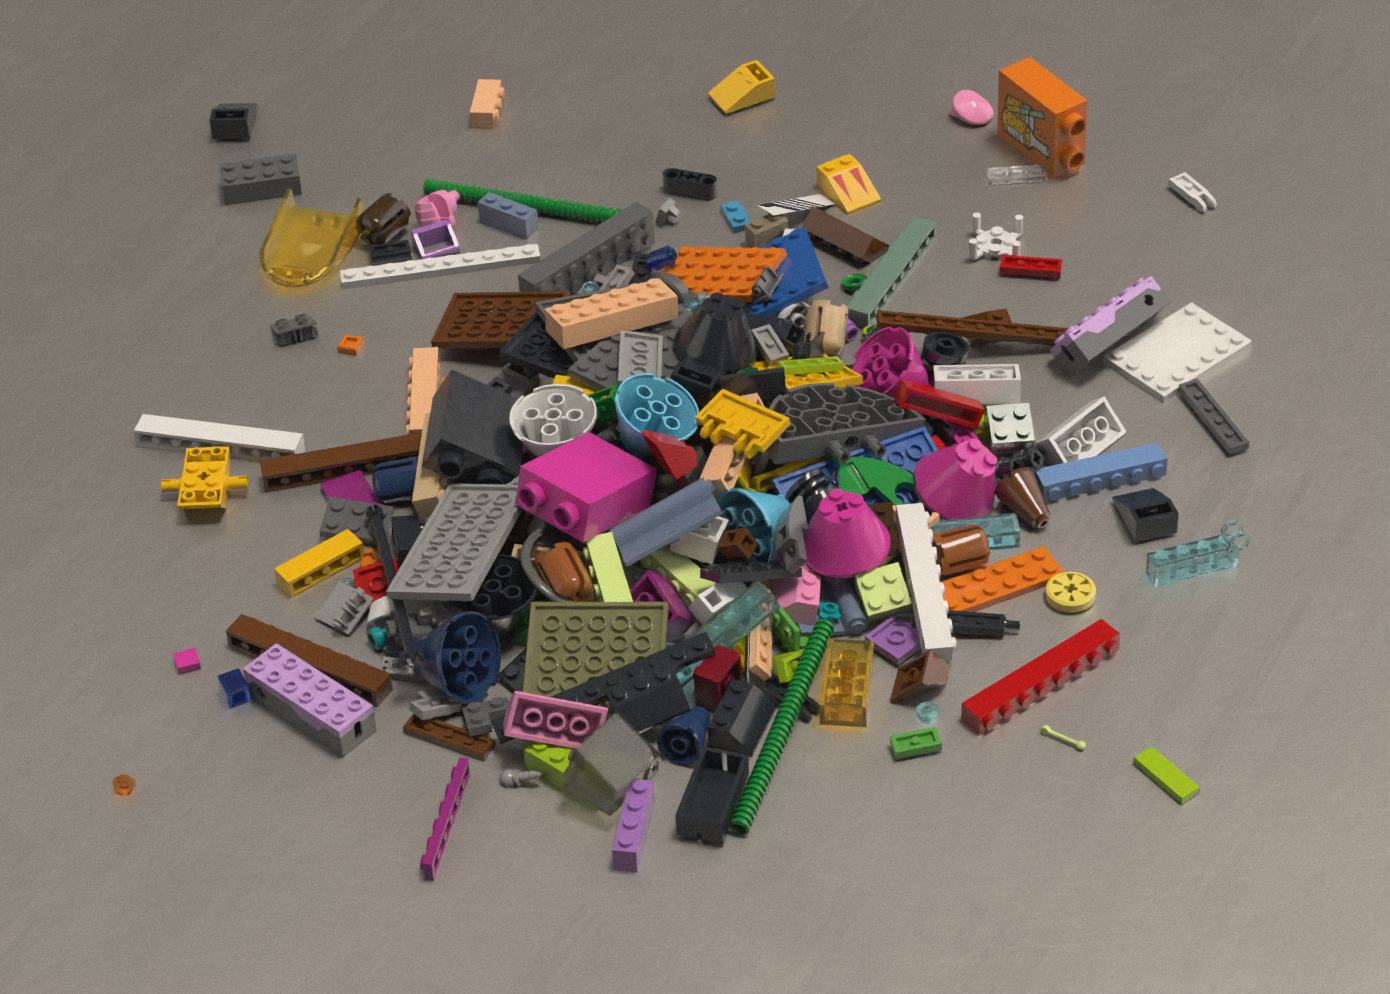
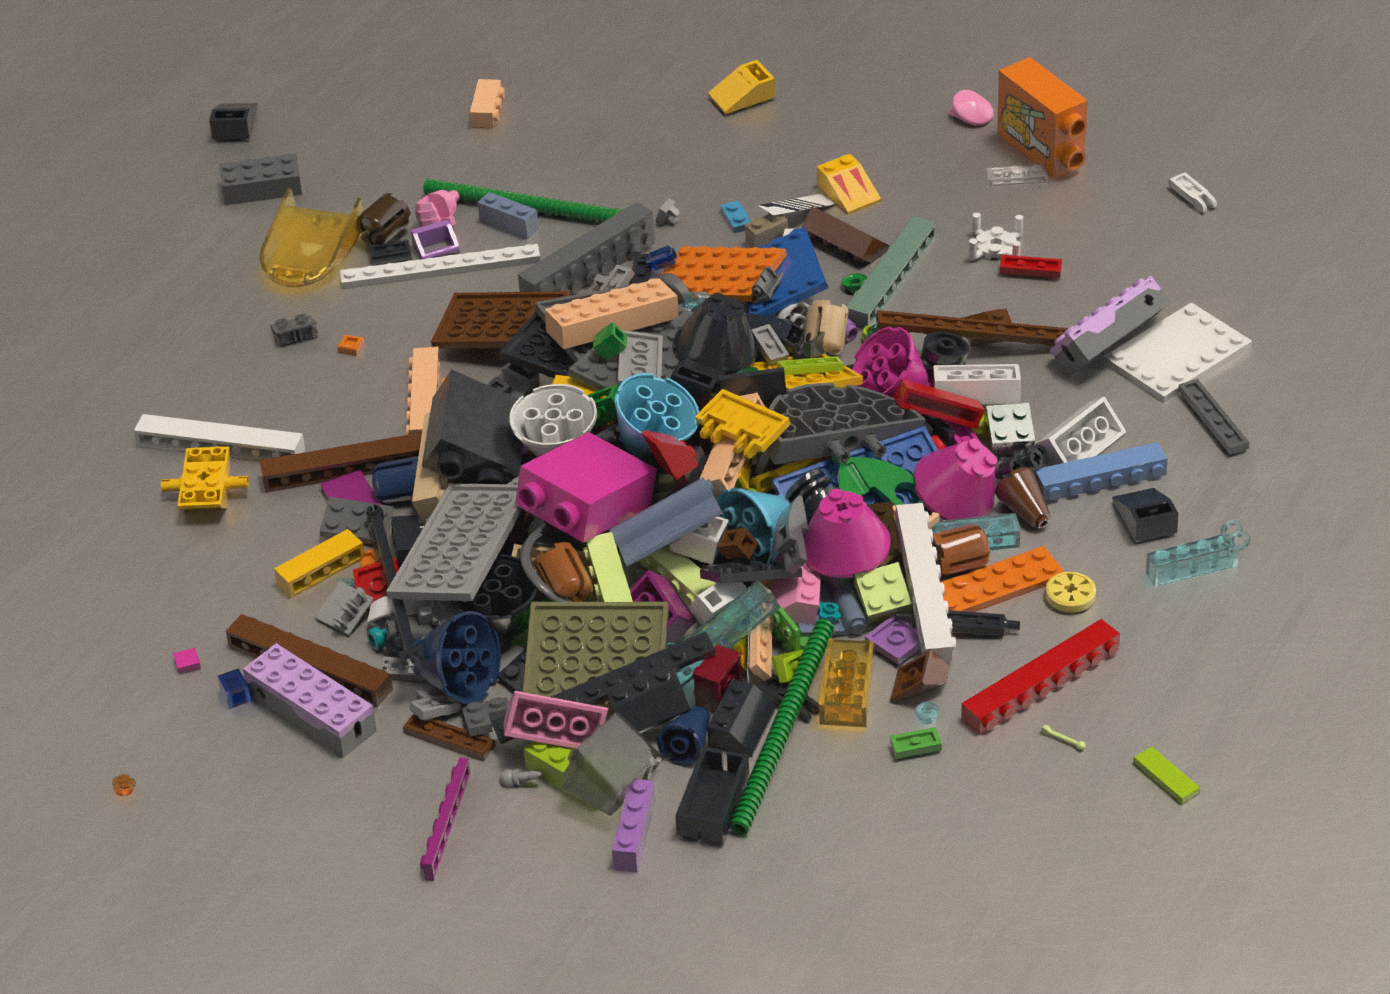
(589, 287): clear light blue plate -> none
(609, 341): none -> green brick
(690, 184): black beam -> none

